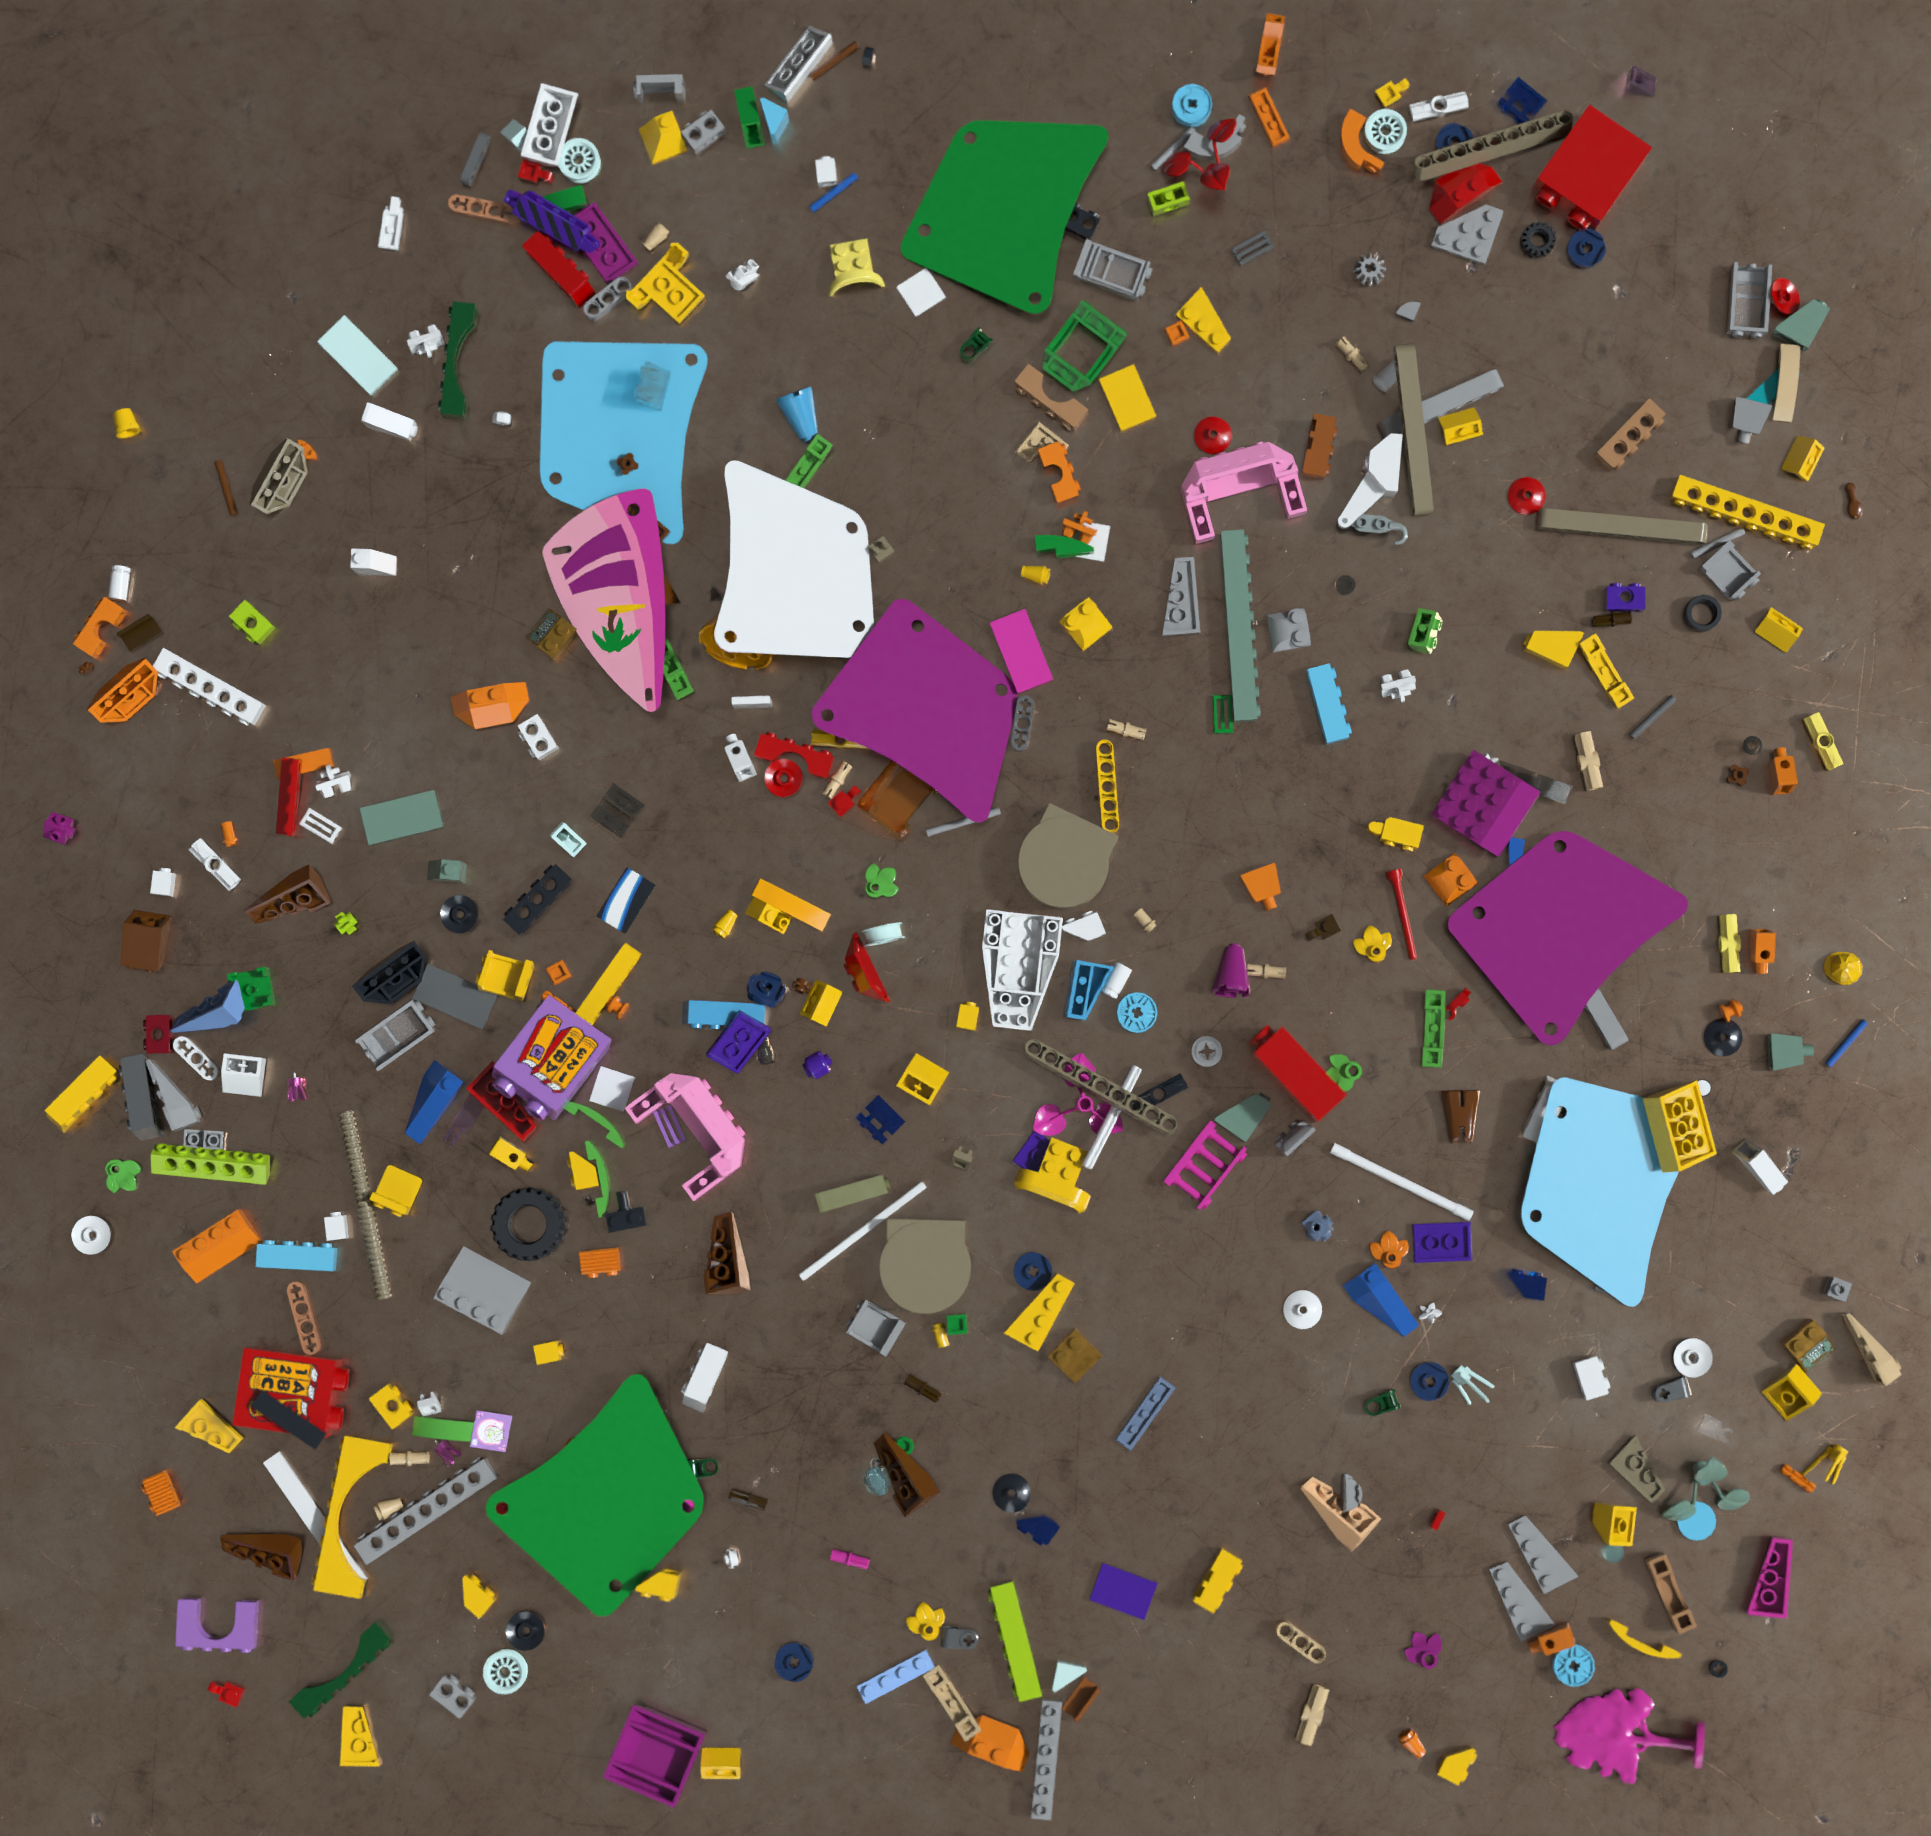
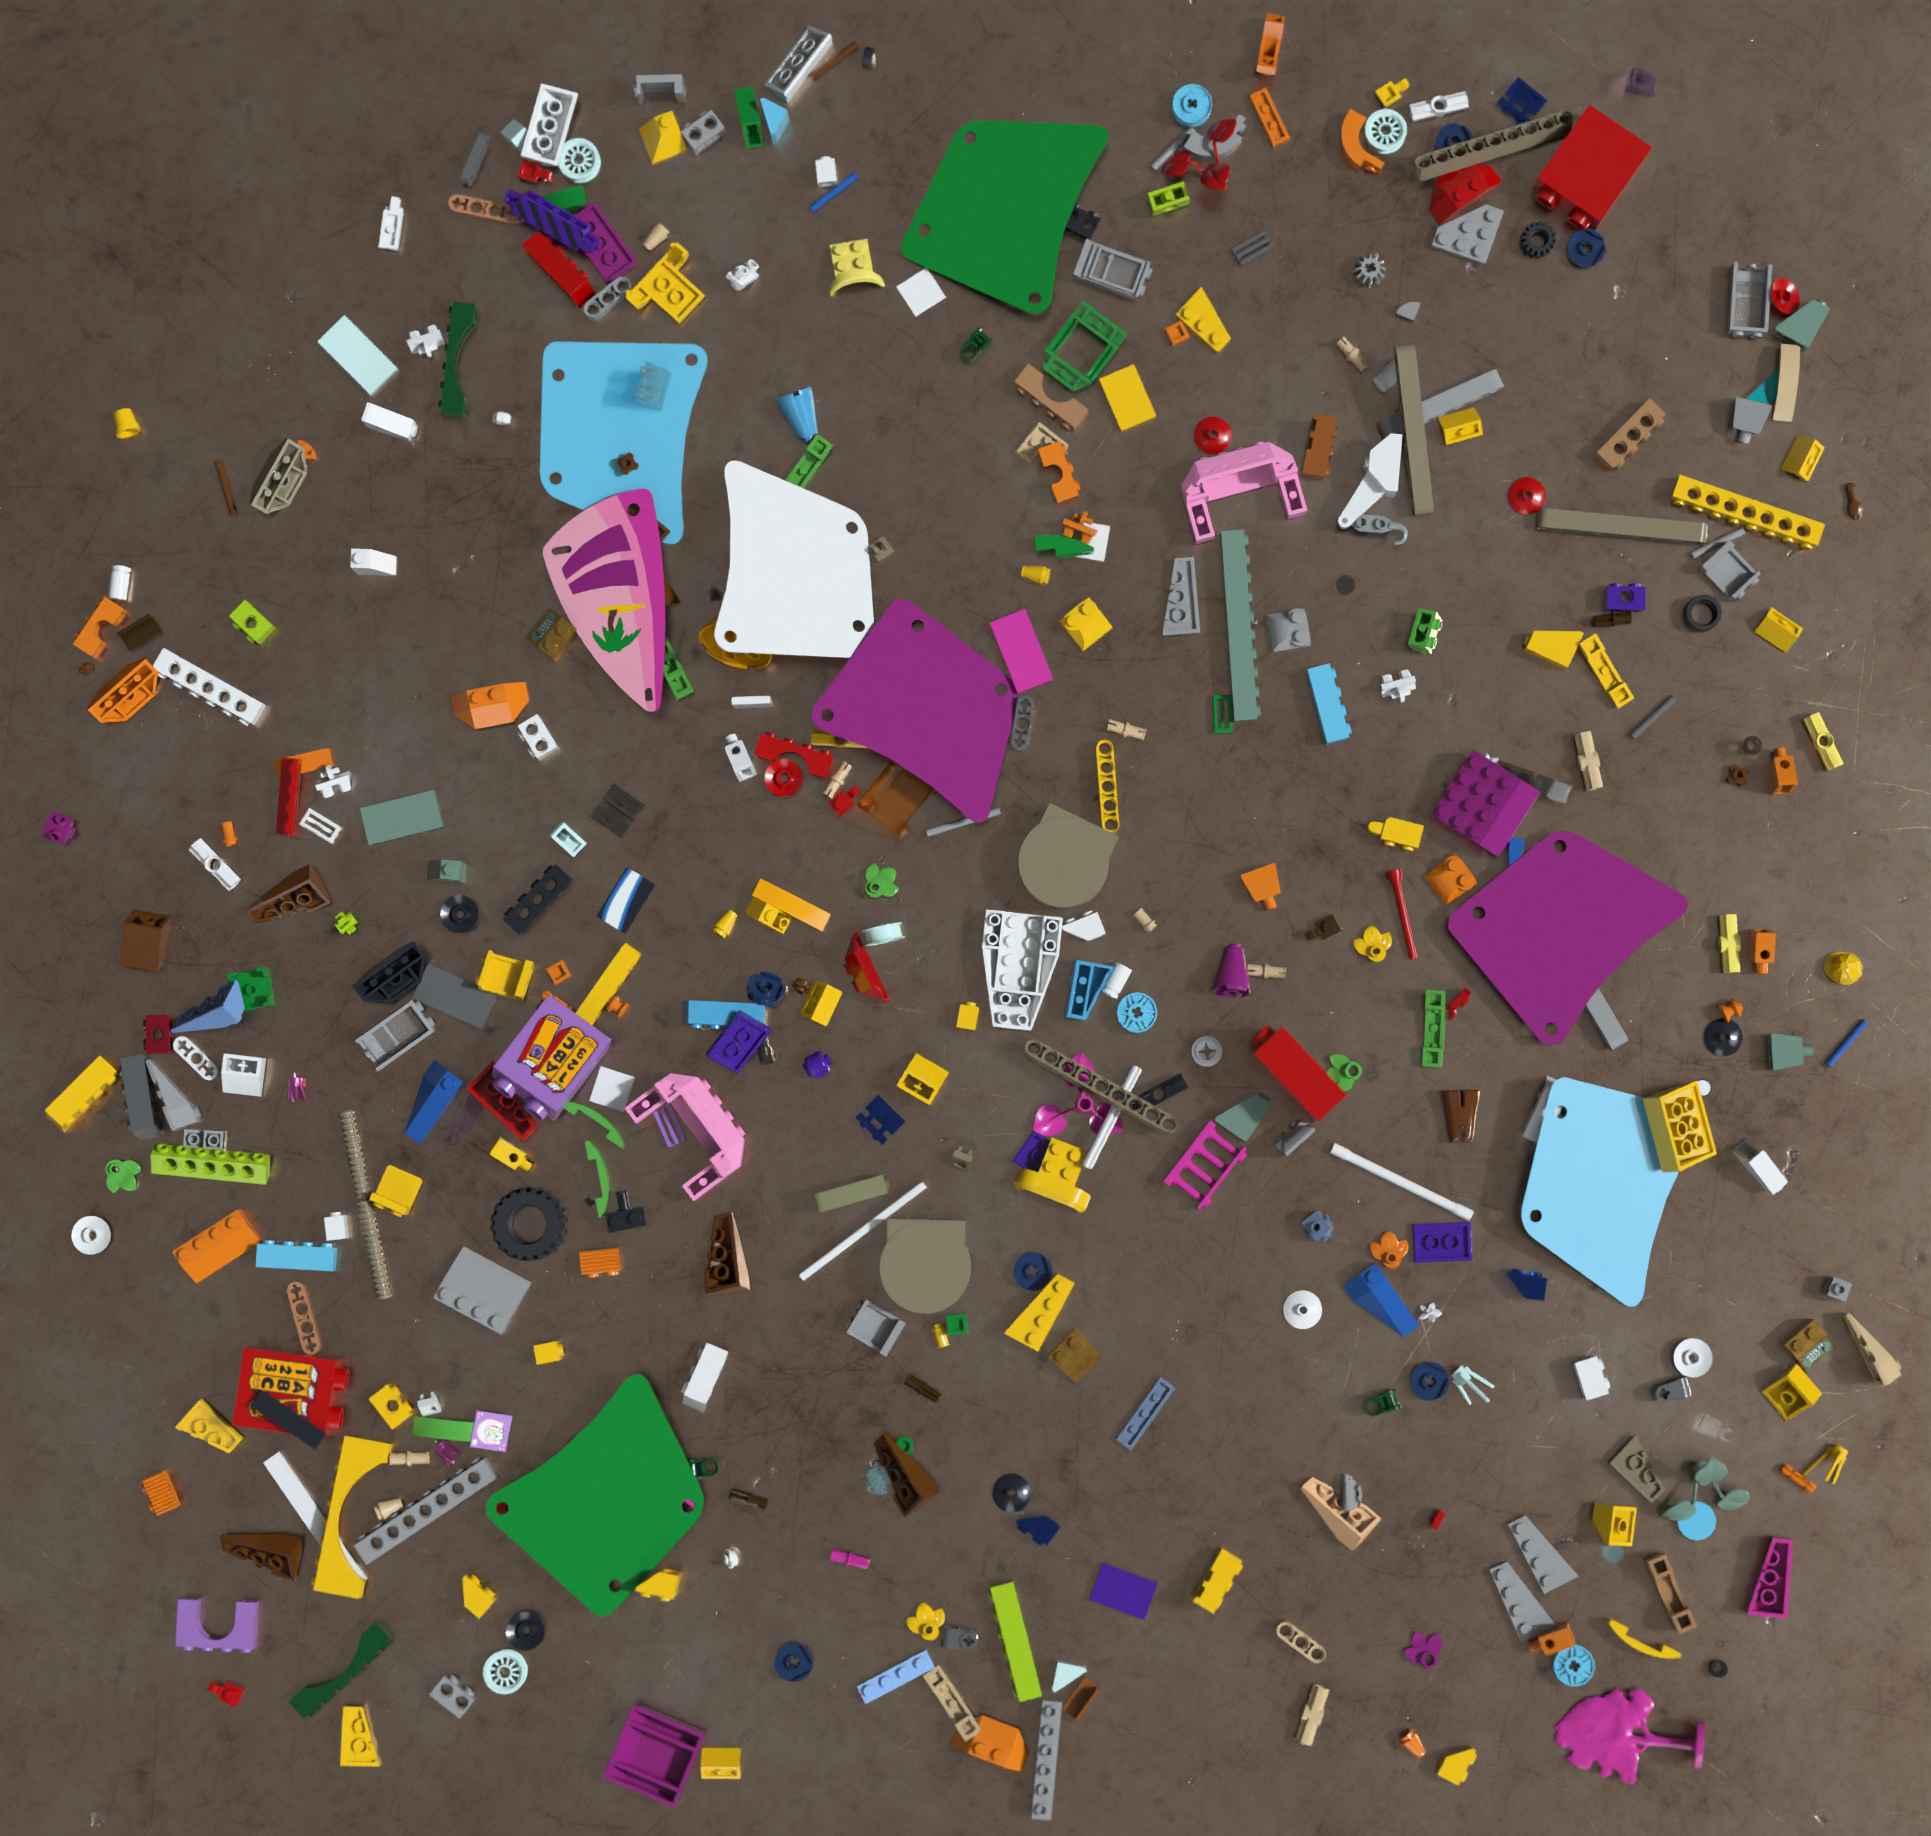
(163, 882): white brick -> none
(584, 1172): yellow slope -> none

